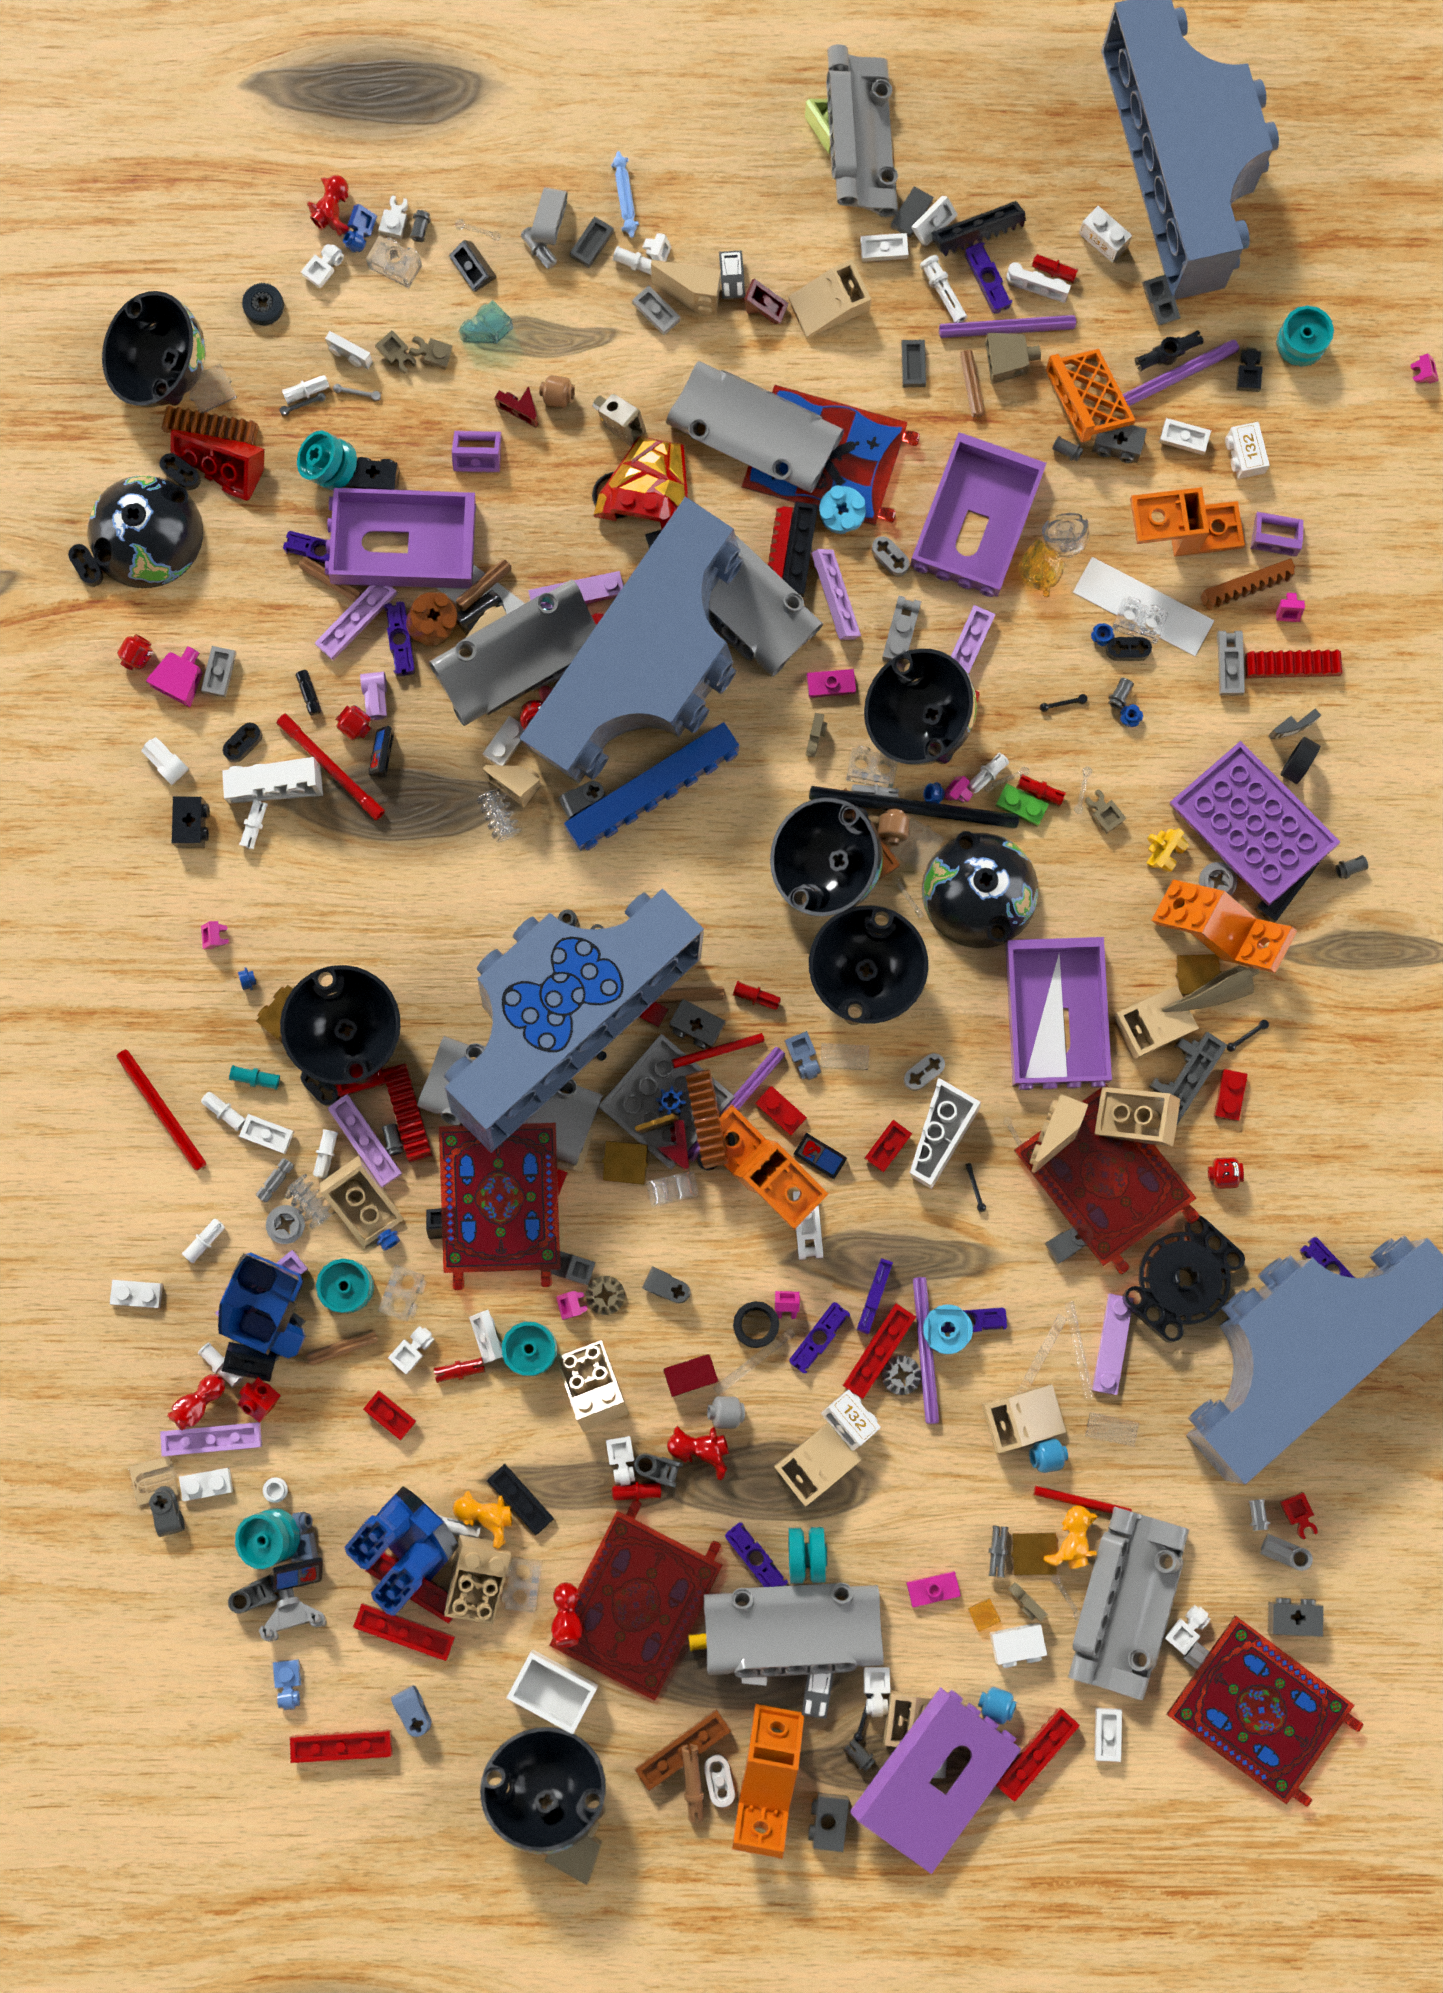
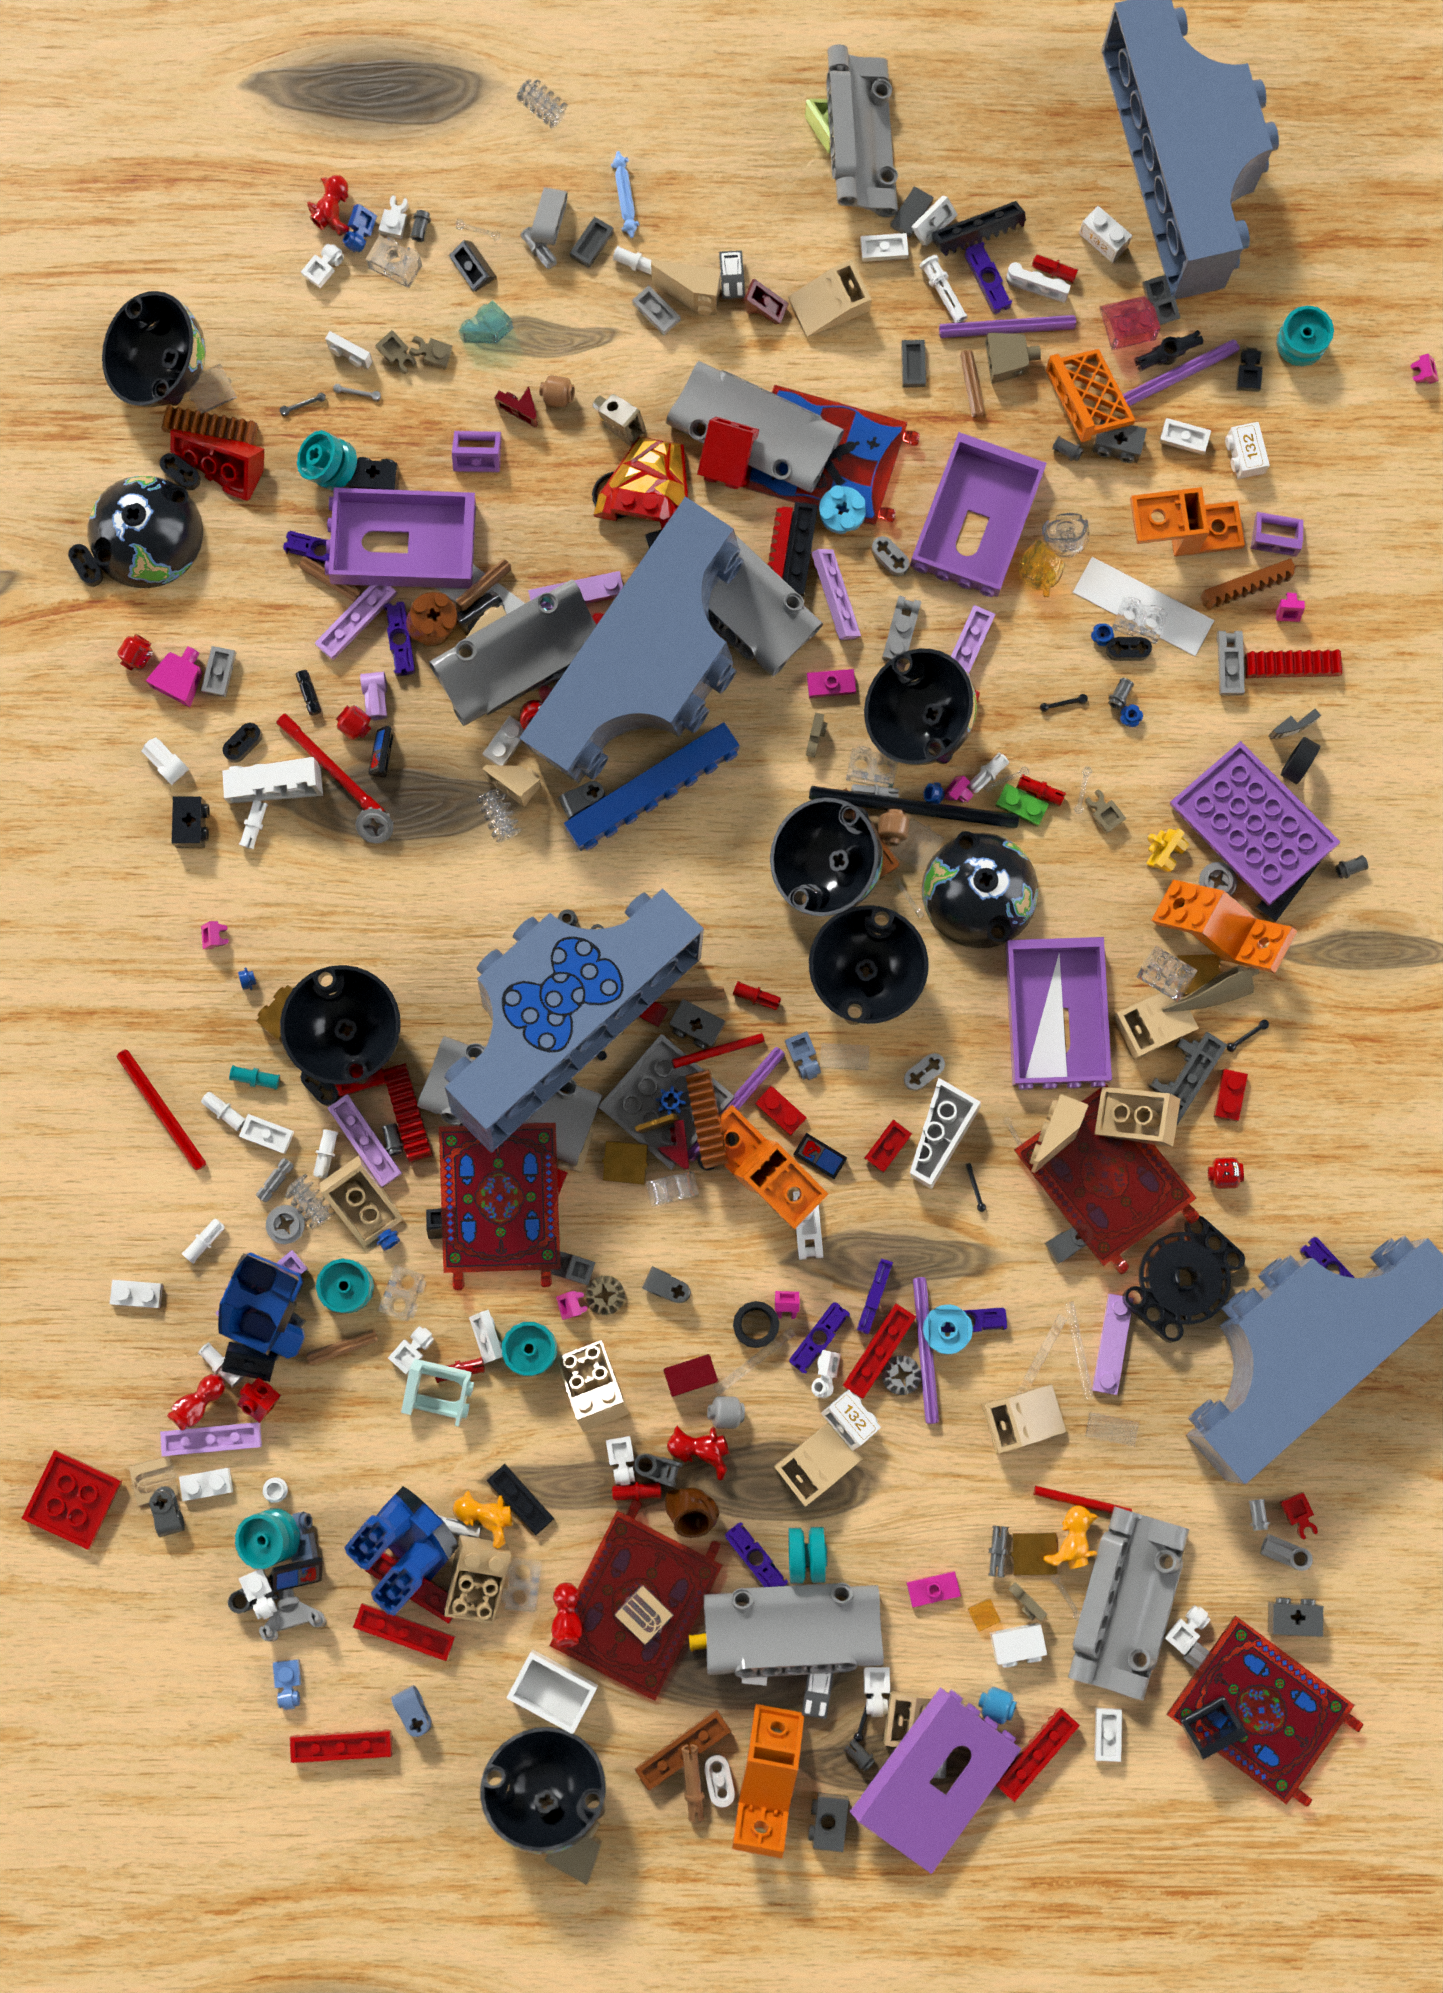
(71, 1499): none -> red plate
(256, 1586): none -> white plate
(262, 292): black bush -> none
(305, 389): white axle -> none
(368, 831): none -> light grey gear
(389, 1415): red plate -> none
(457, 1409): none -> light aqua panel
(542, 103): none -> clear piece
(643, 1614): none -> piece
(658, 247): white tile -> none
(691, 1511): none -> reddish brown helmet
(727, 452): none -> red panel
(828, 1369): none -> white plate
(1048, 1455): dark azure head -> none
(1130, 322): none -> clear pink slope
(1166, 973): none -> clear brick
(1219, 1739): none -> black tile

